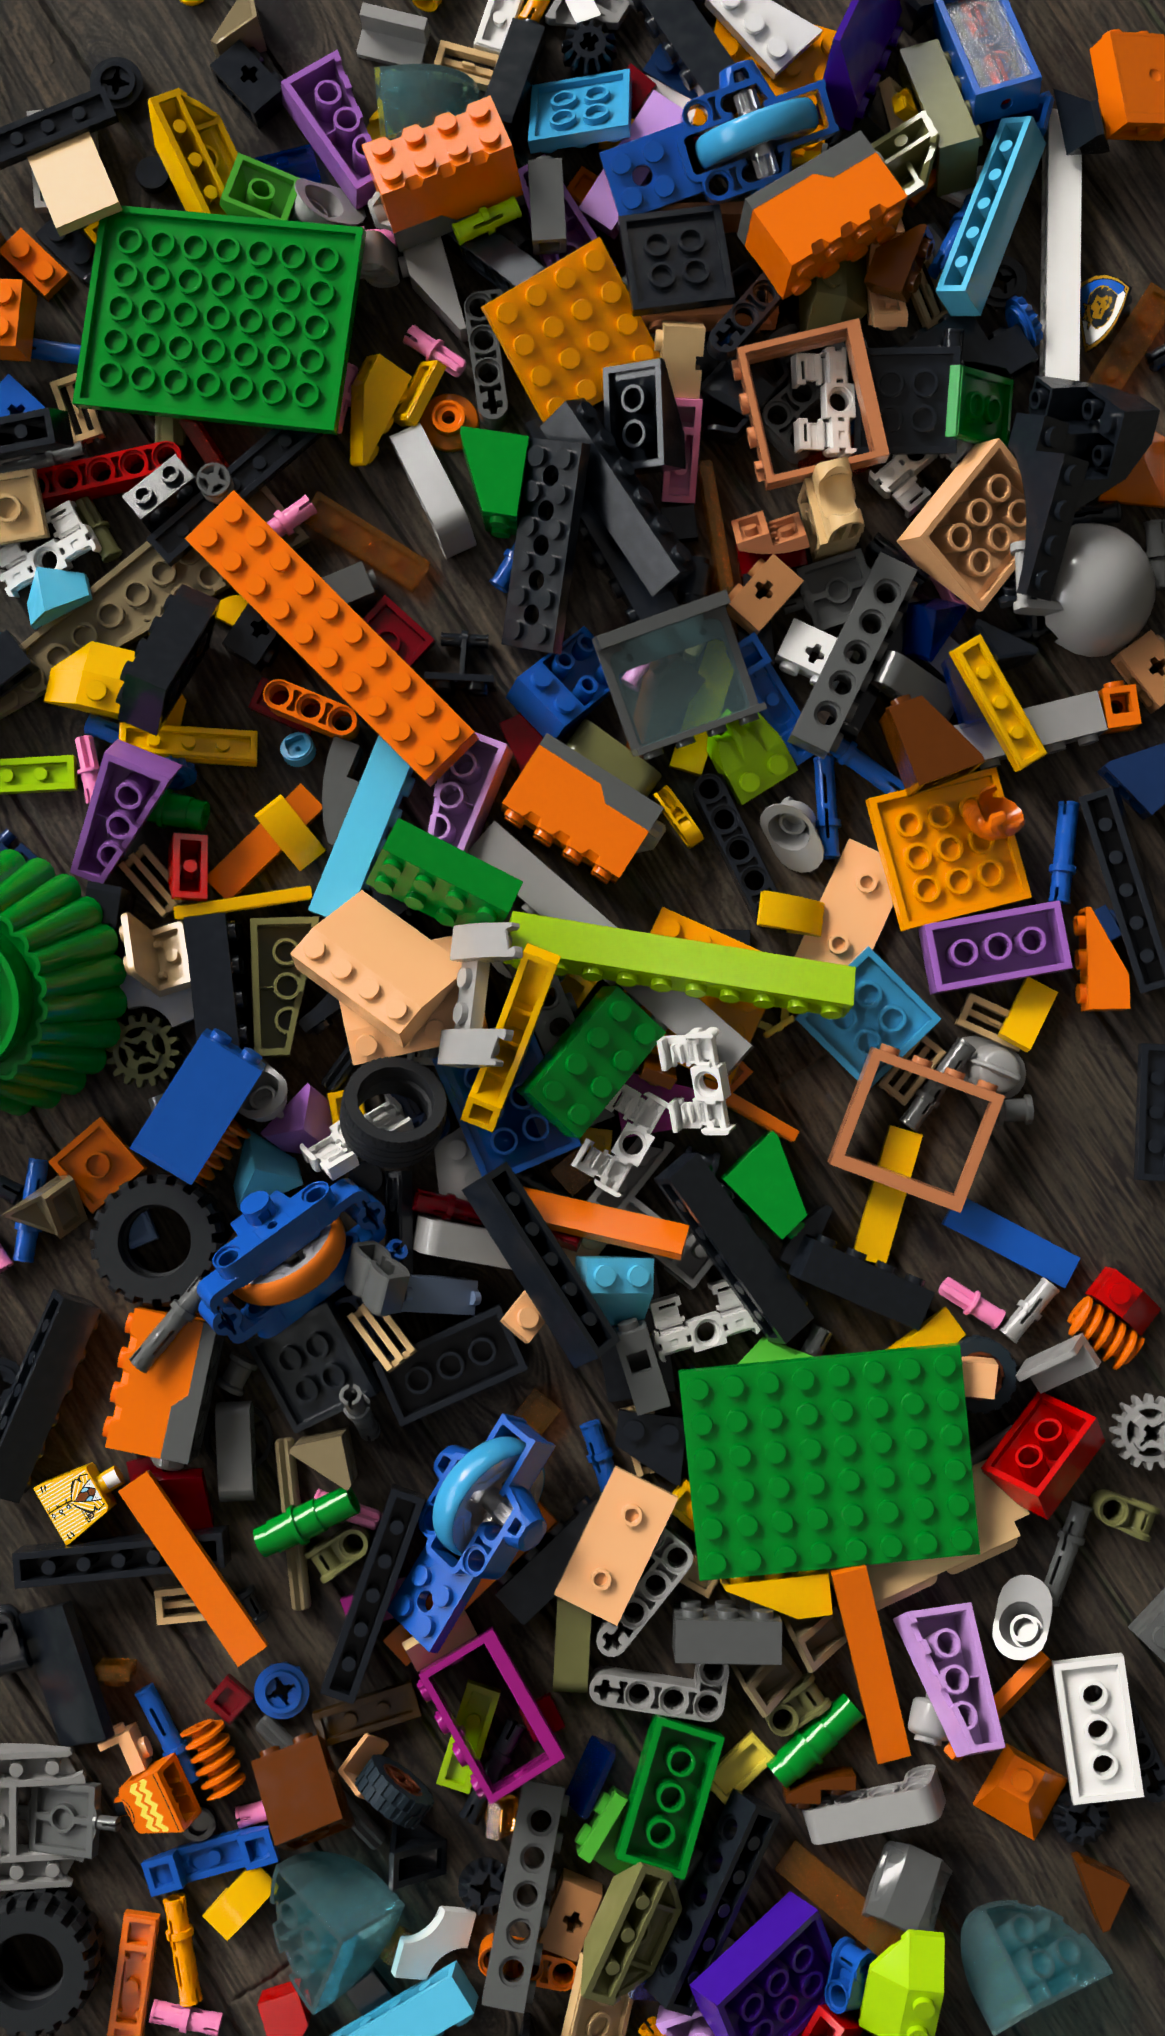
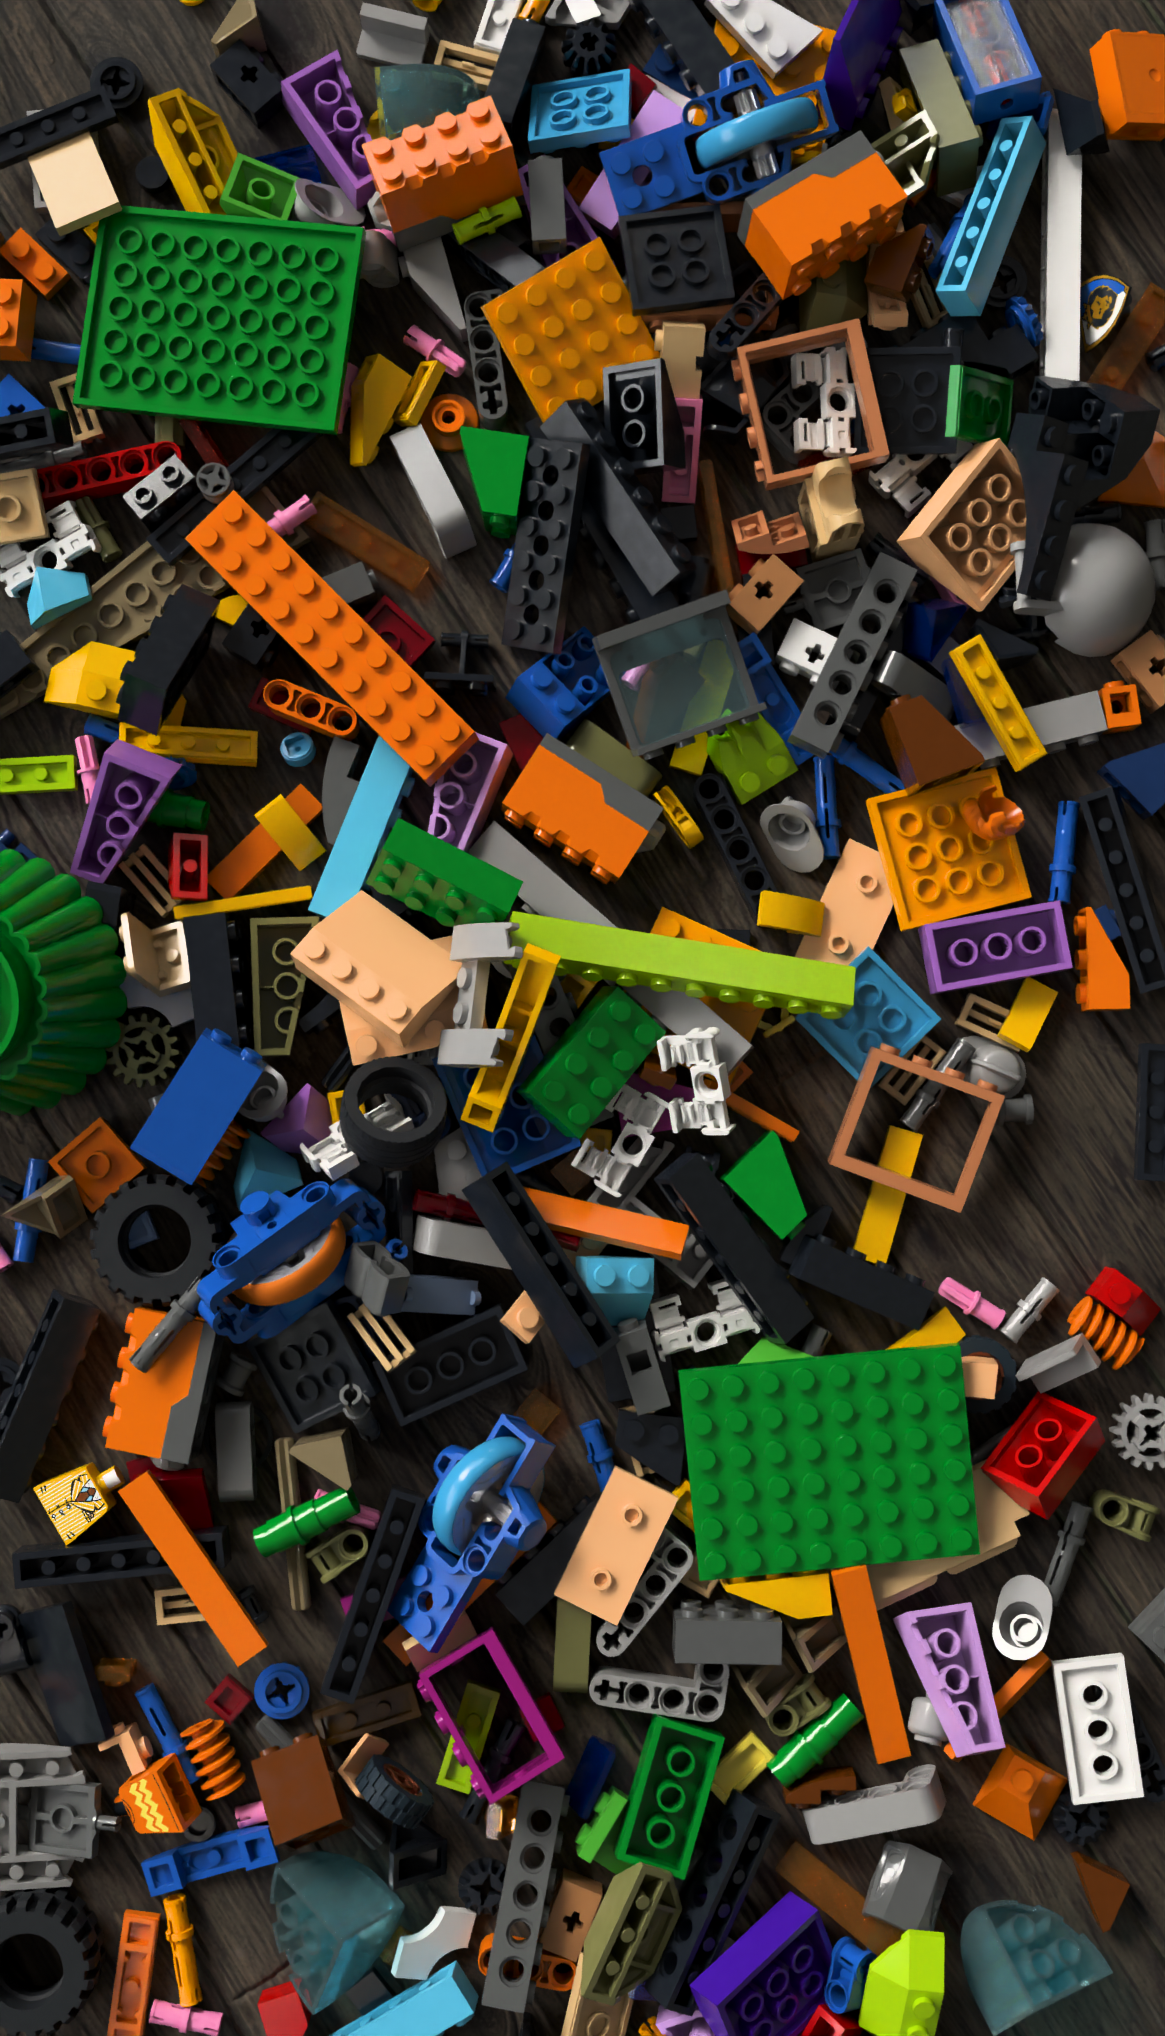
(239, 1902): yellow slope -> none
(1013, 1242): blue tile -> none

